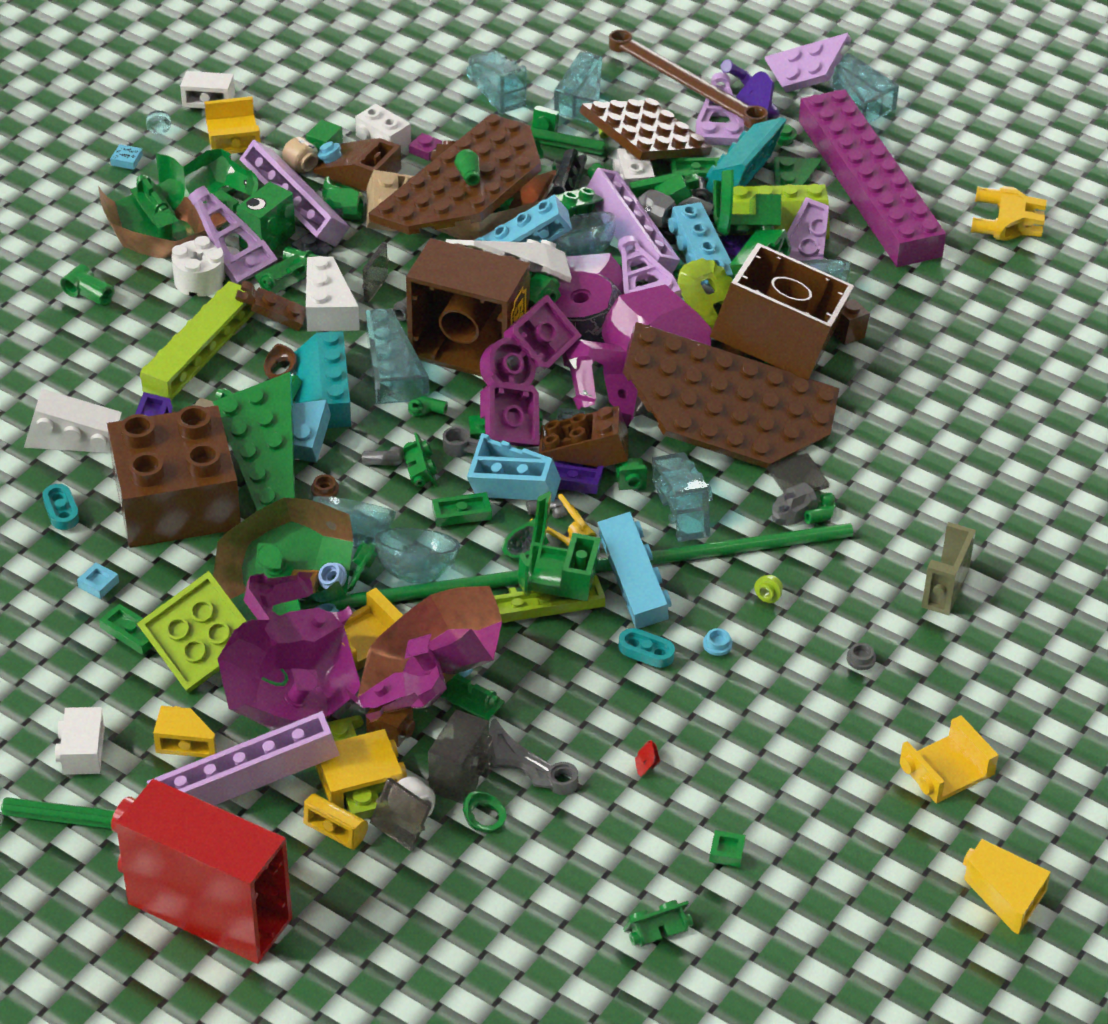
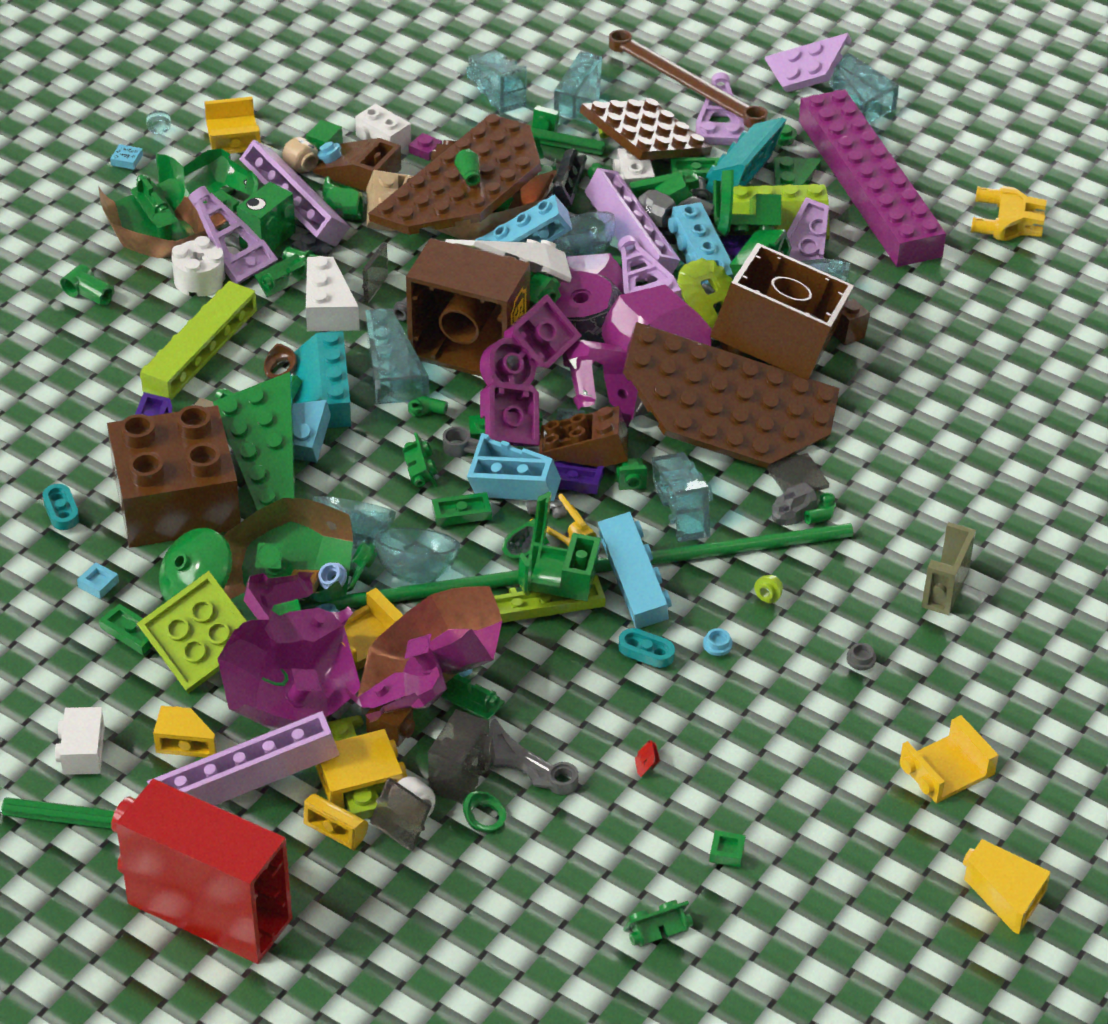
(69, 424): white wedge -> none
(192, 557): none -> green dish
(206, 87): white brick -> none
(272, 305): reddish brown plate -> none
(325, 486): reddish brown plate -> none
(392, 457): dark grey arm -> none
(579, 200): green hinge -> none
(756, 90): dark purple piece -> none

